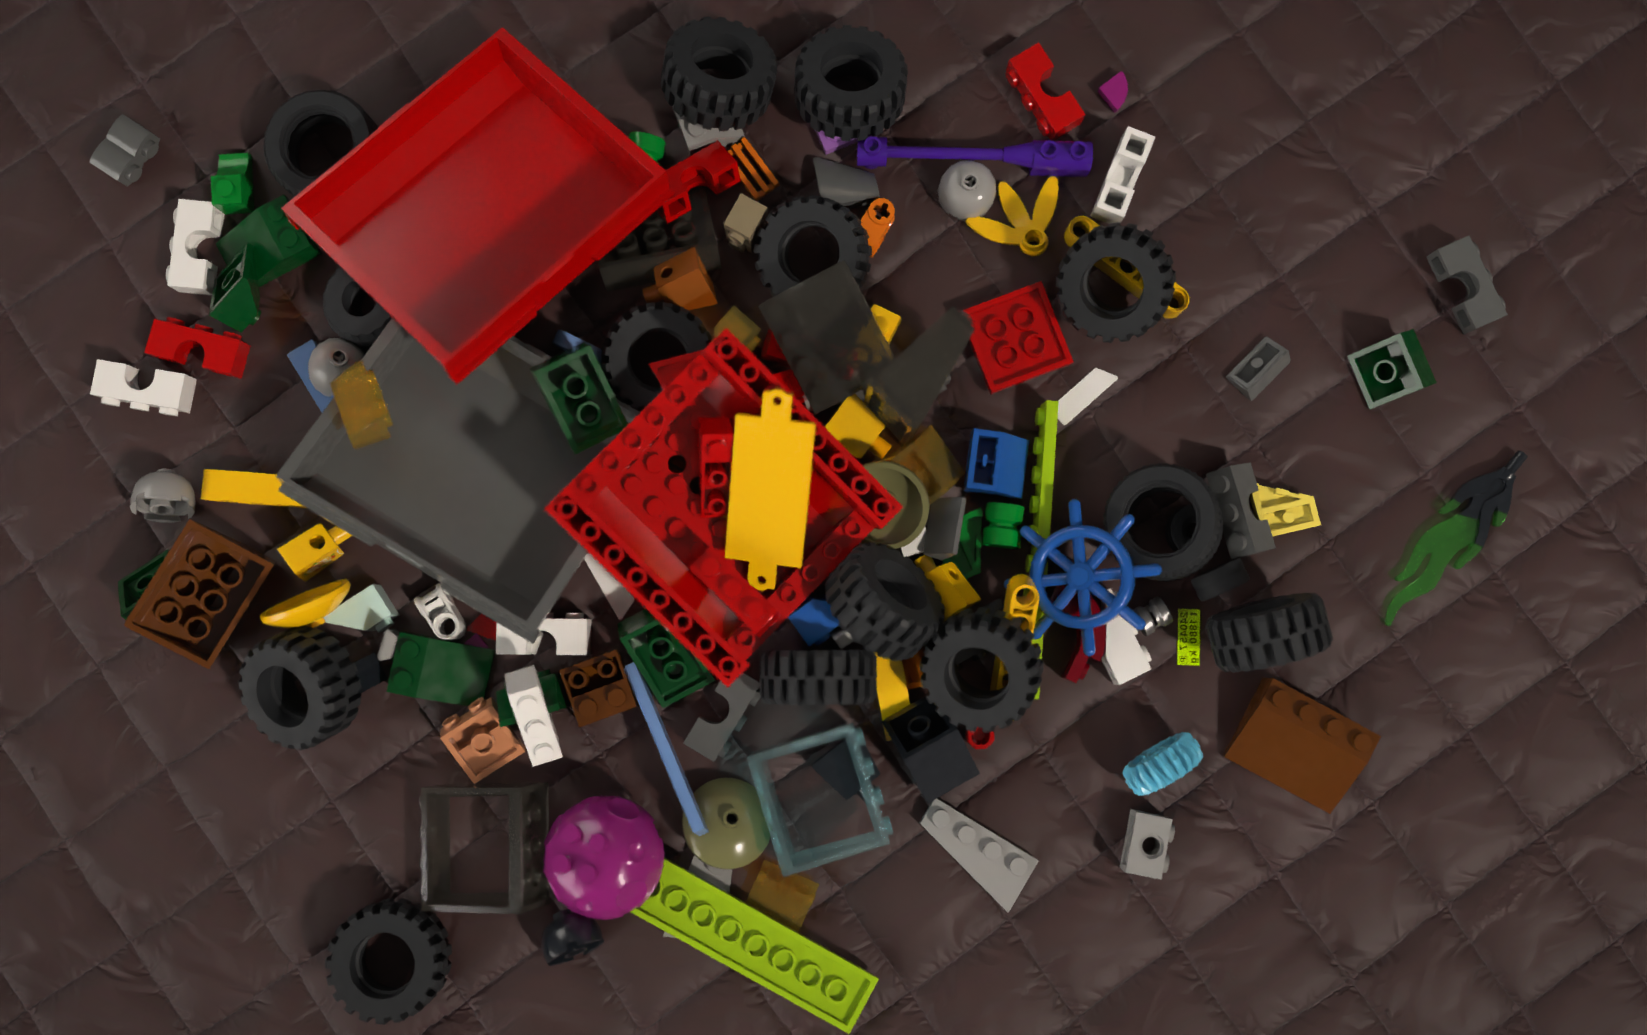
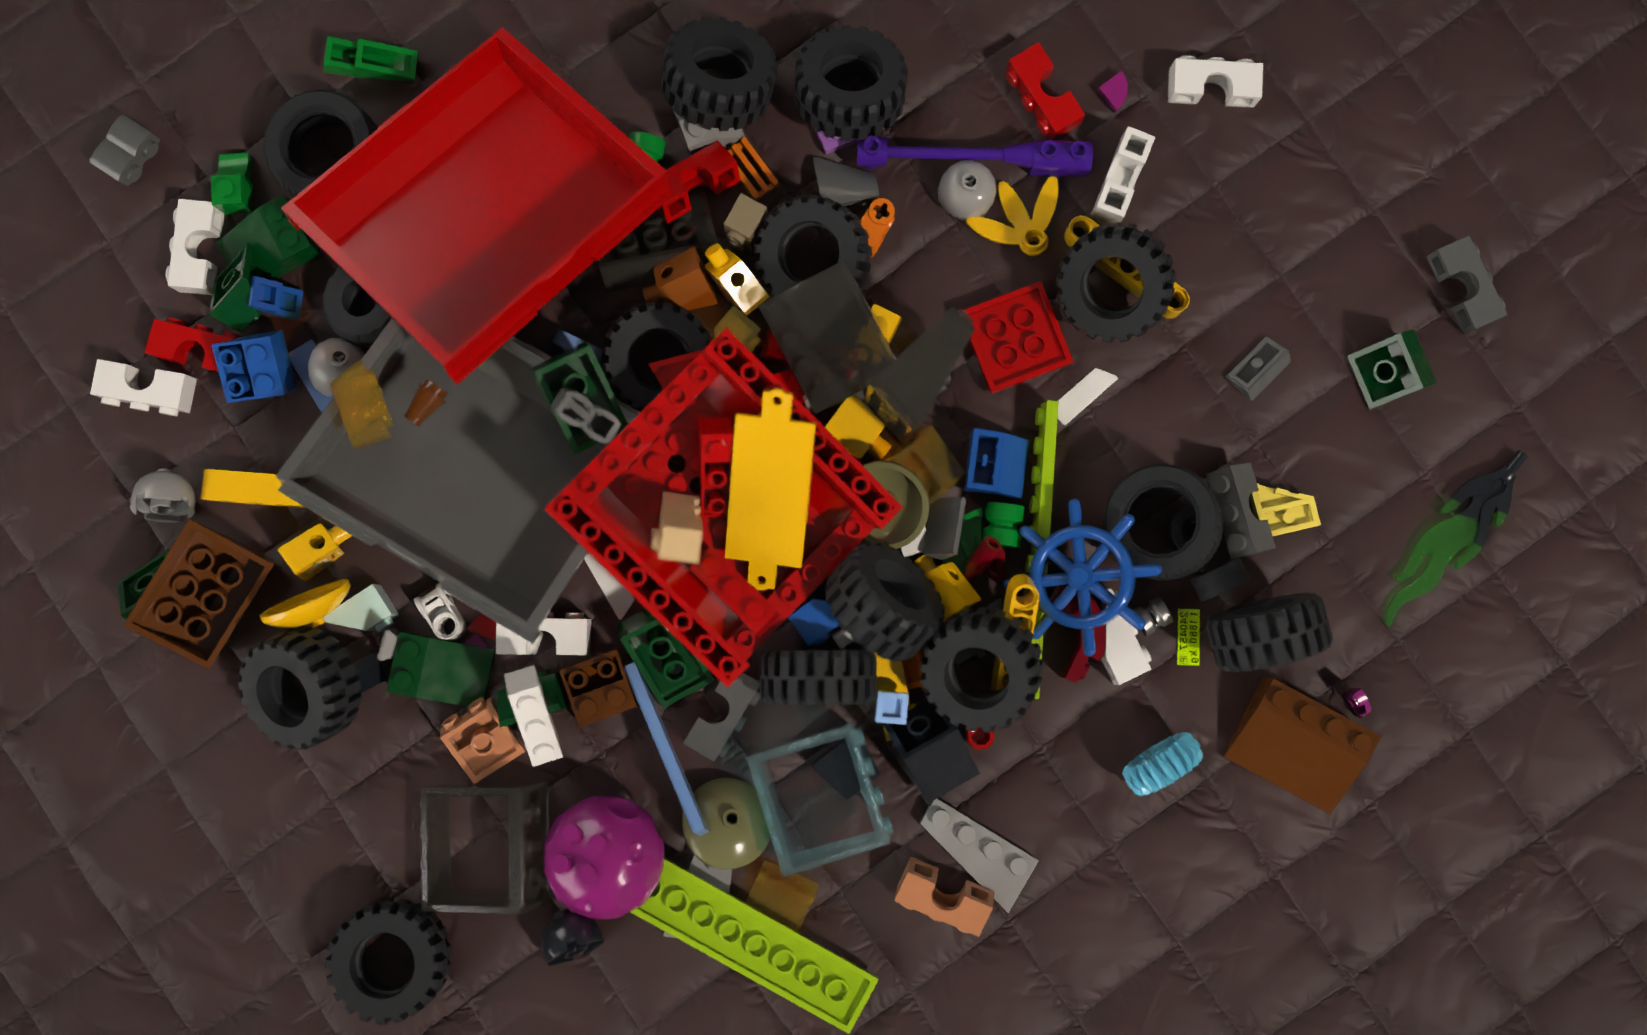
(254, 366): none -> blue slope
(275, 299): none -> blue slope
(369, 60): none -> green slope
(425, 402): none -> reddish brown cone
(580, 412): none -> dark grey brick
(678, 528): none -> tan wedge
(734, 279): none -> yellow torso
(891, 707): none -> light blue tile
(964, 910): none -> nougat arch
(986, 558): none -> dark red plant
(1139, 827): light grey brick -> none
(1238, 79): none -> white arch
(1358, 702): none -> magenta tile

